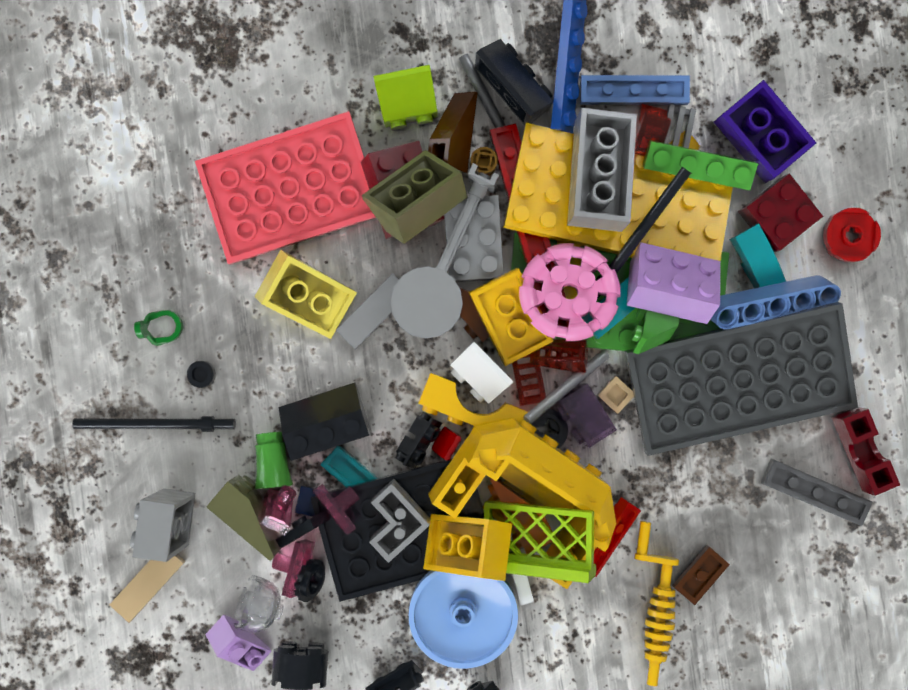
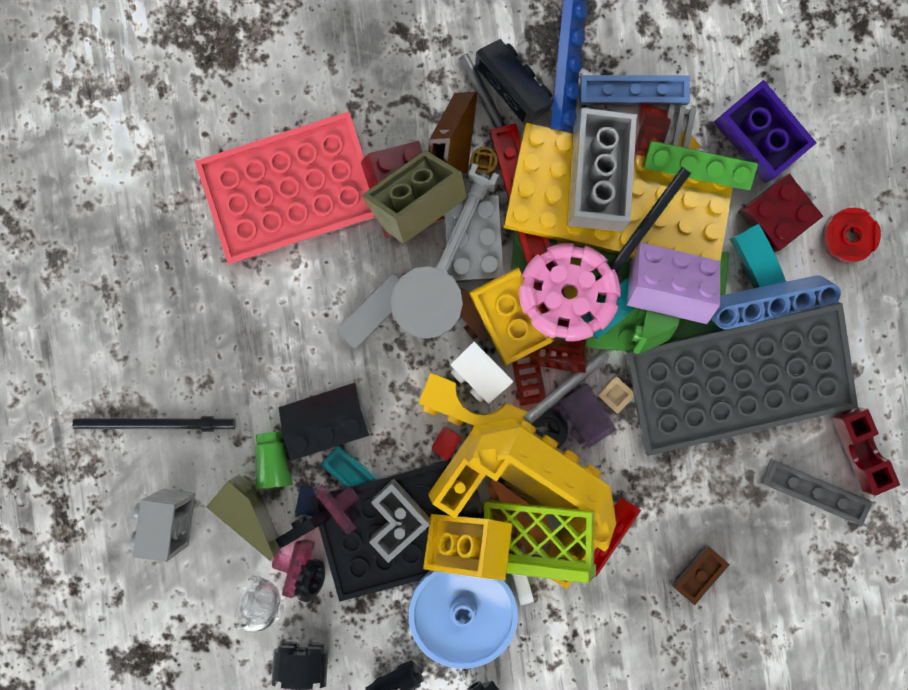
(141, 327): green piece -> none
(145, 586): tan tile -> none
(201, 374): black tile -> none
(237, 645): lavender slope -> none
(278, 509): clear pink tile -> none
(305, 294): light yellow slope -> none
(406, 97): lime slope -> none
(412, 451): black hinge -> none
(661, 613): yellow piece -> none

